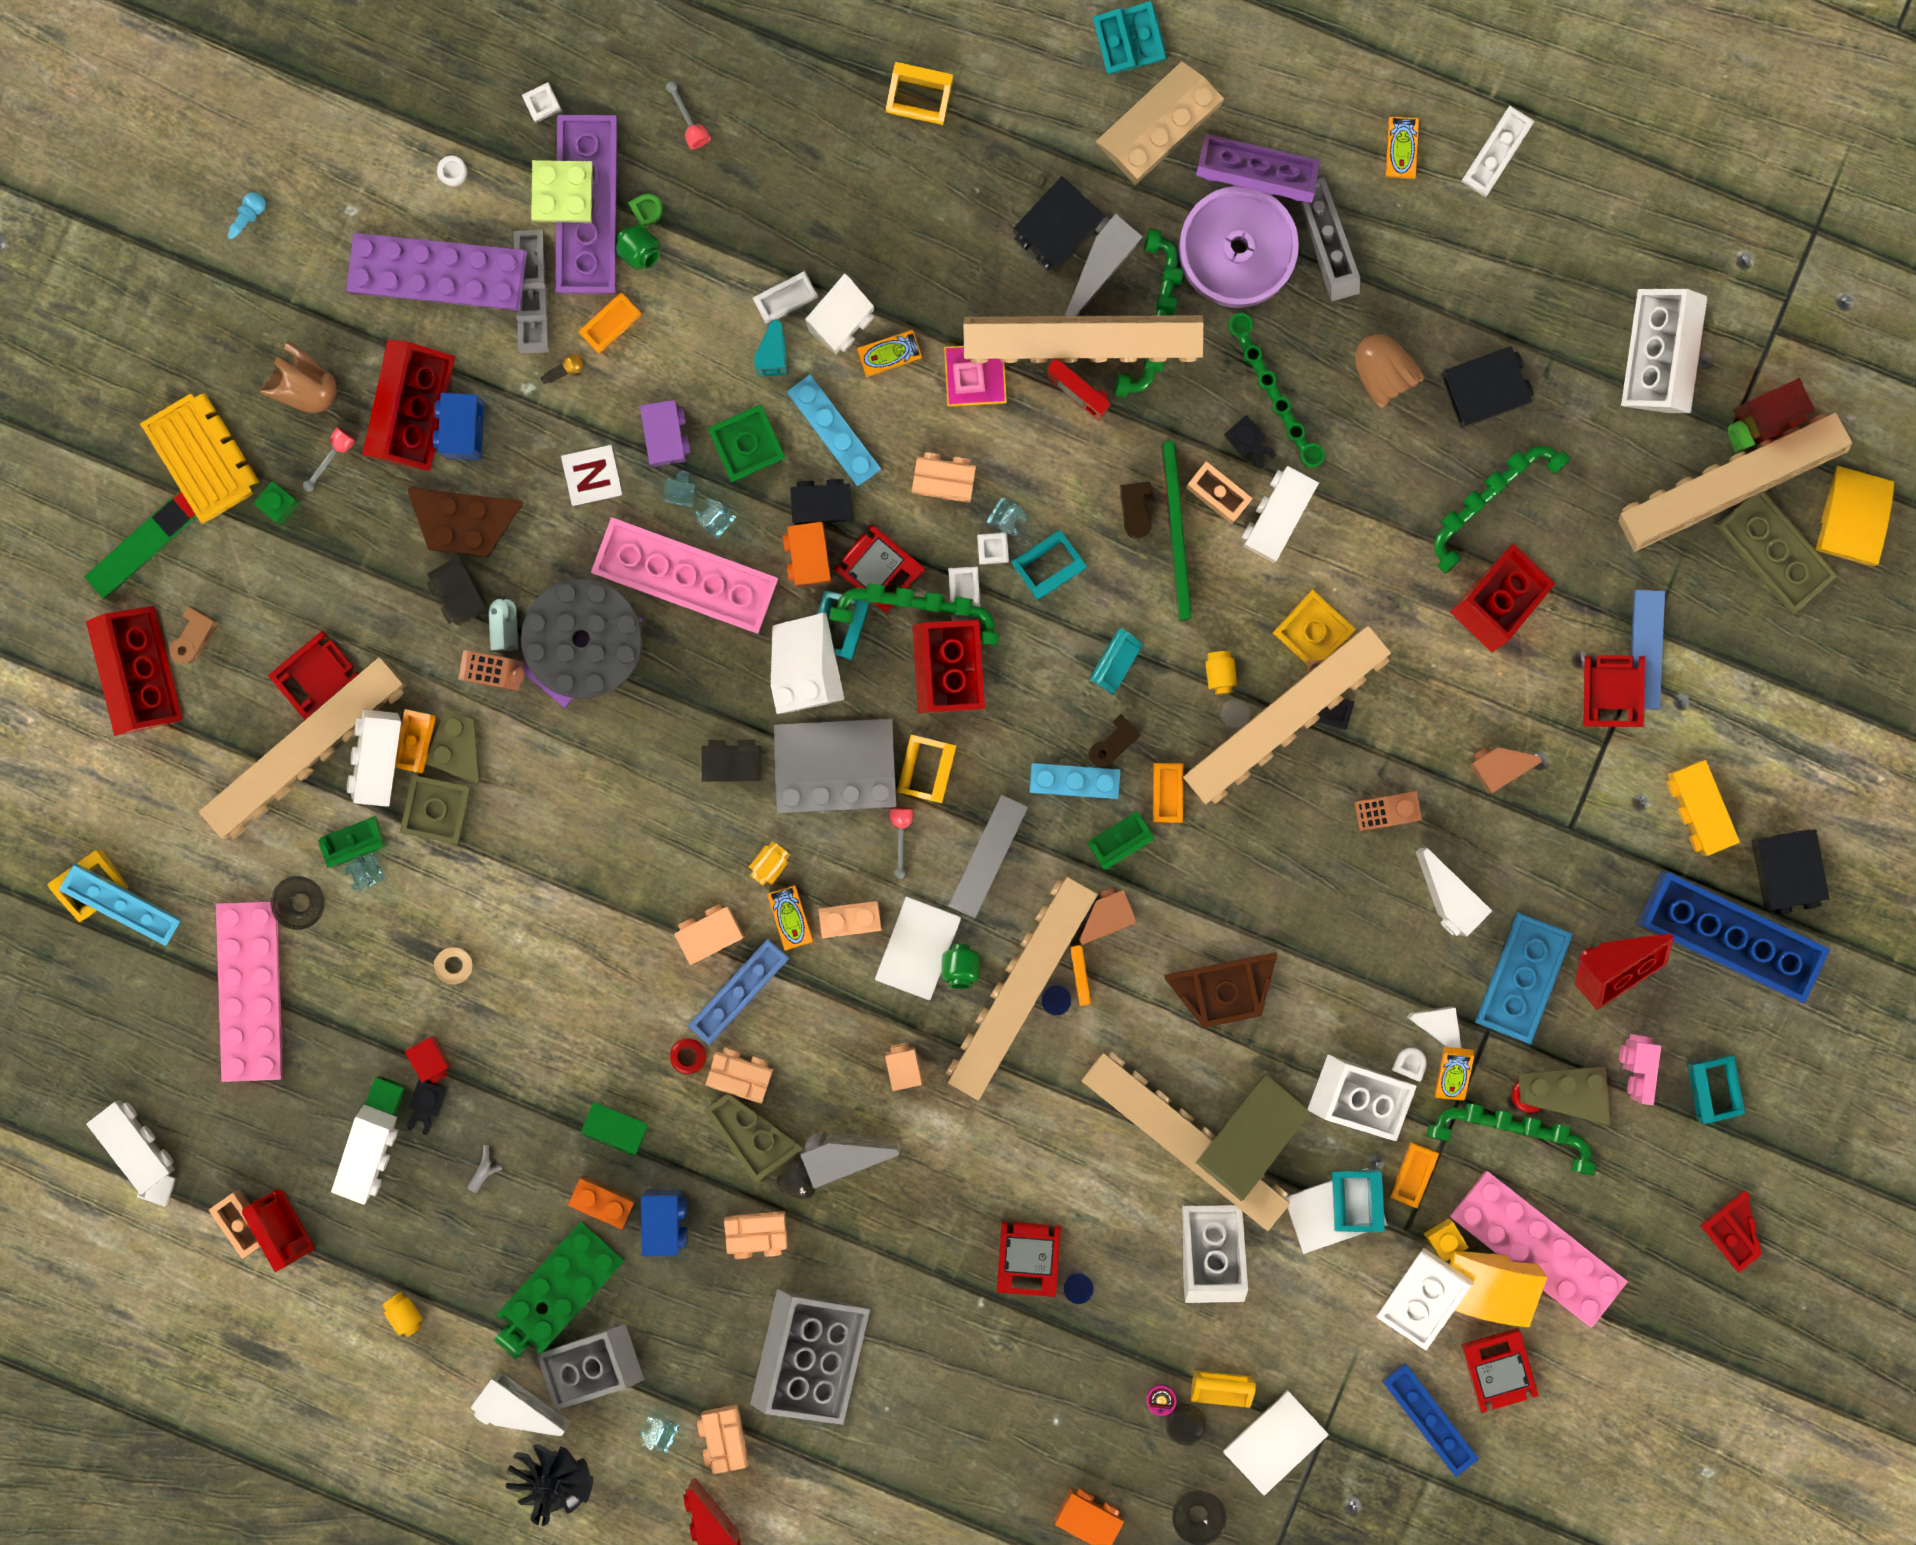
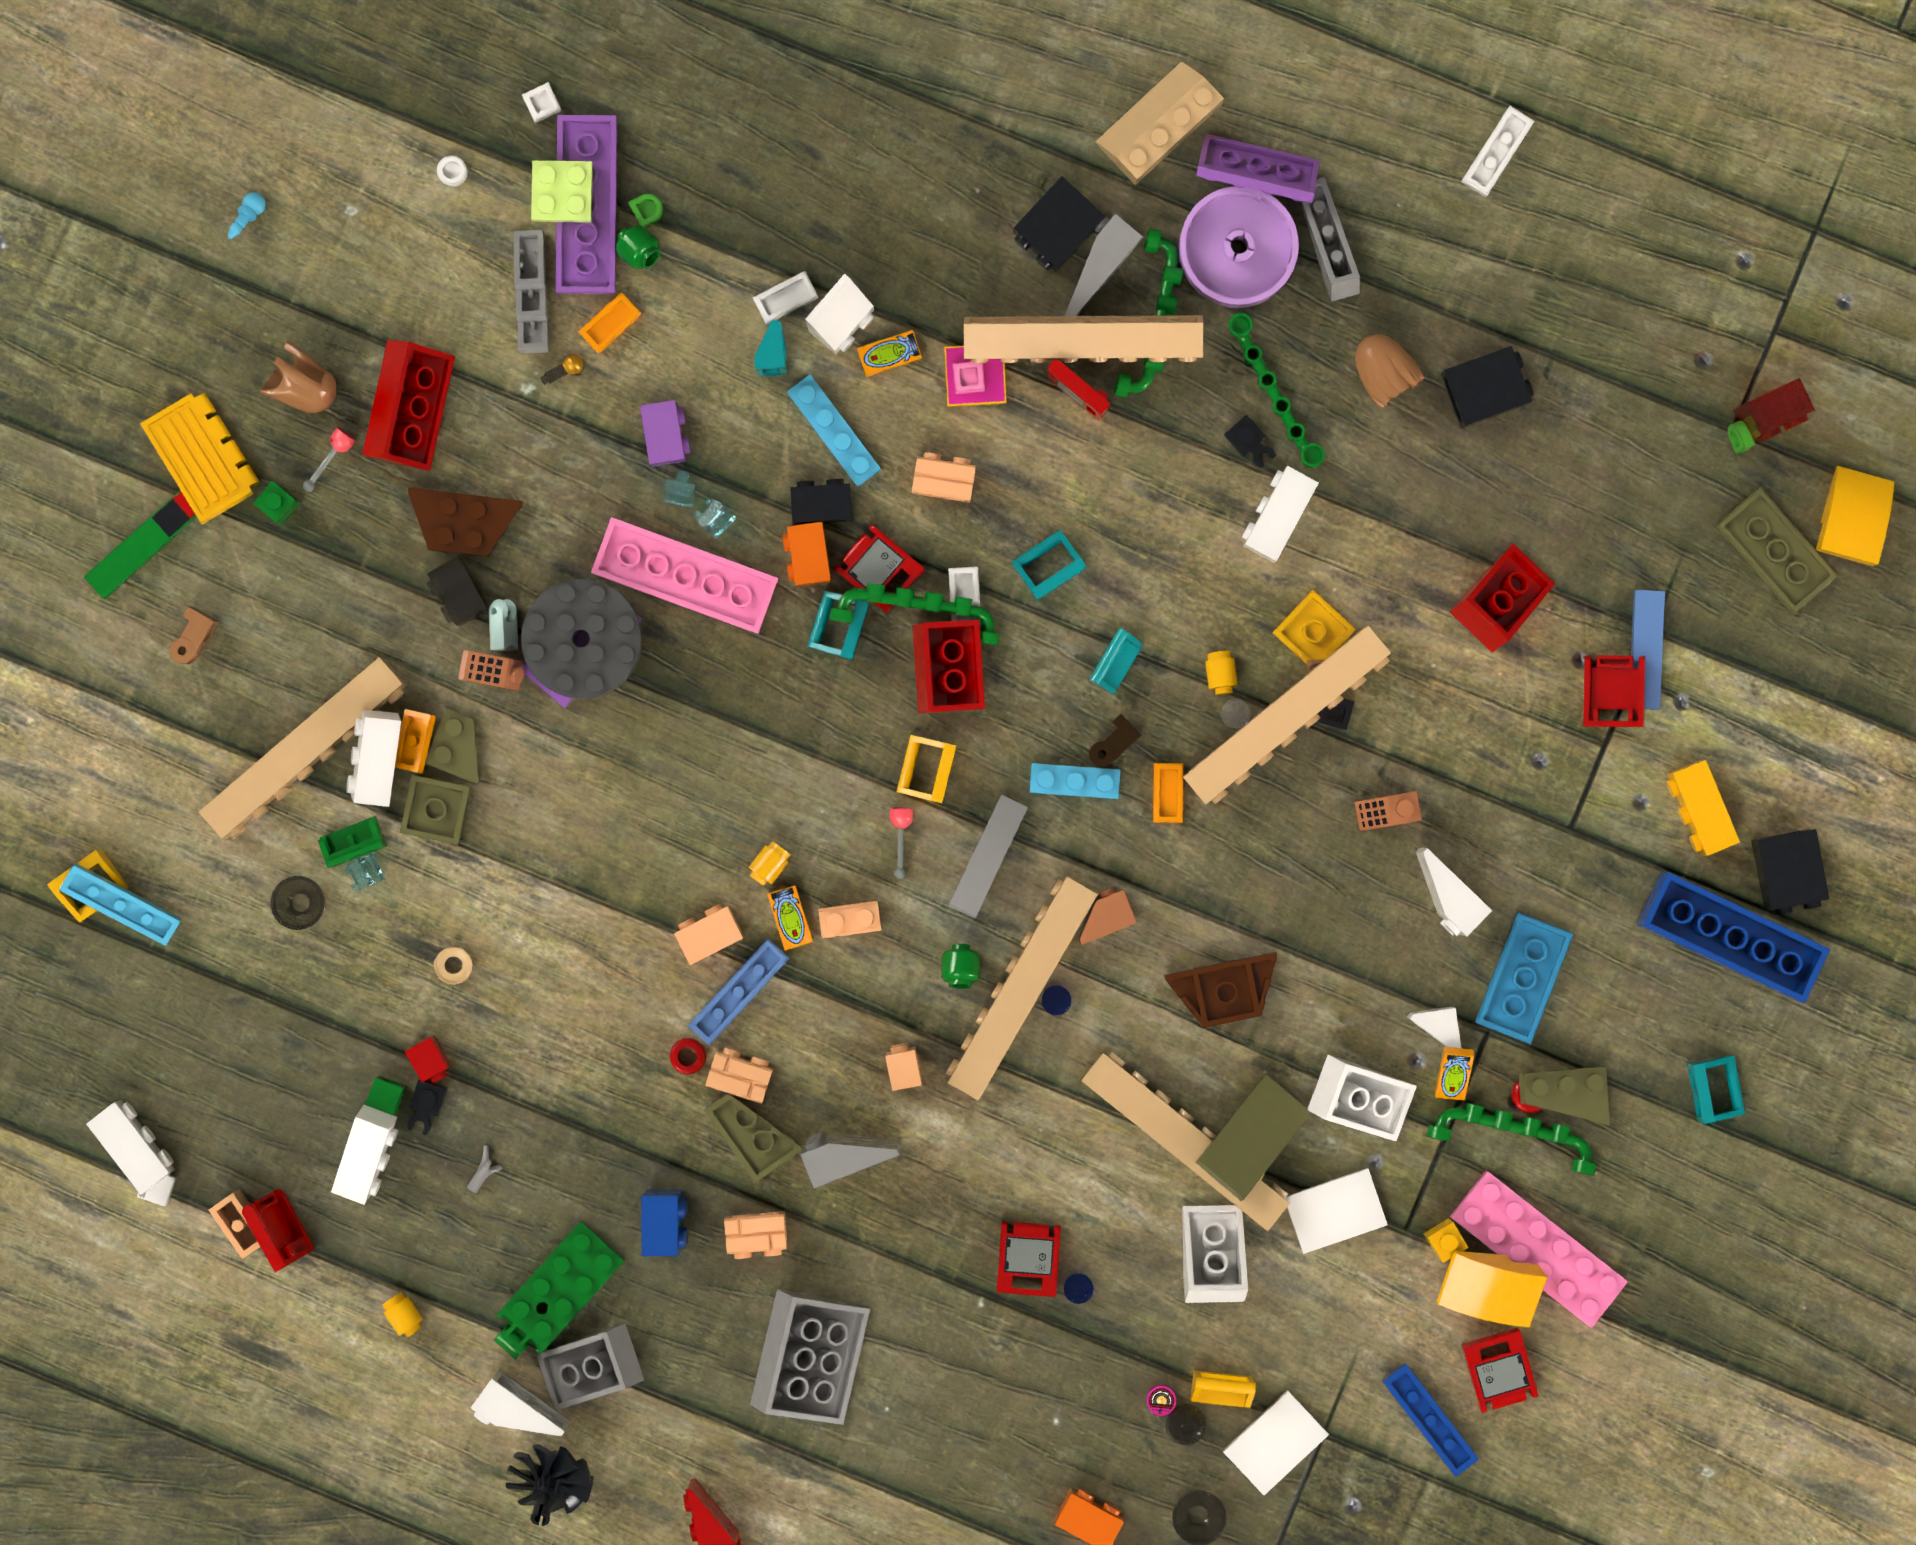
(134, 670): red slope -> none
(249, 992): bright pink plate -> none
(317, 670): red container -> none
(436, 271): medium lavender plate -> none
(459, 426): blue brick -> none
(591, 475): white sticker -> none
(602, 1202): orange brick -> none
(614, 1129): green hinge -> none
(660, 1435): clear light blue tile -> none
(696, 134): hinge -> none
(724, 1439): light nougat brick -> none
(731, 763): clear smoke brick -> none
(746, 443): green plate -> none
(796, 1180): clear smoke brick -> none
(804, 665): white slope -> none
(834, 766): light grey slope -> none
(917, 947): white tile -> none
(922, 77): yellow tile -> none
(993, 548): white tile -> none
(1005, 515): clear light blue tile -> none
(1080, 975): light orange tile -> none
(1120, 840): green hinge -> none
(1130, 38): teal slope -> none
(1136, 521): dark brown leg -> none
(1176, 530): green tile -> none
(1219, 493): light nougat brick -> none
(1375, 1201): teal tile -> none
(1402, 147): tile -> none
(1411, 1063): white tile -> none
(1414, 1175): light orange tile -> none
(1425, 1299): white tile -> none
(1476, 502): green bar -> none
(1501, 766): nougat slope -> none
(1619, 966): red slope -> none
(1642, 1058): bright pink plate -> none
(1664, 350): white slope -> none
(1734, 1232): red wing -> none
(1735, 481): tan brick -> none

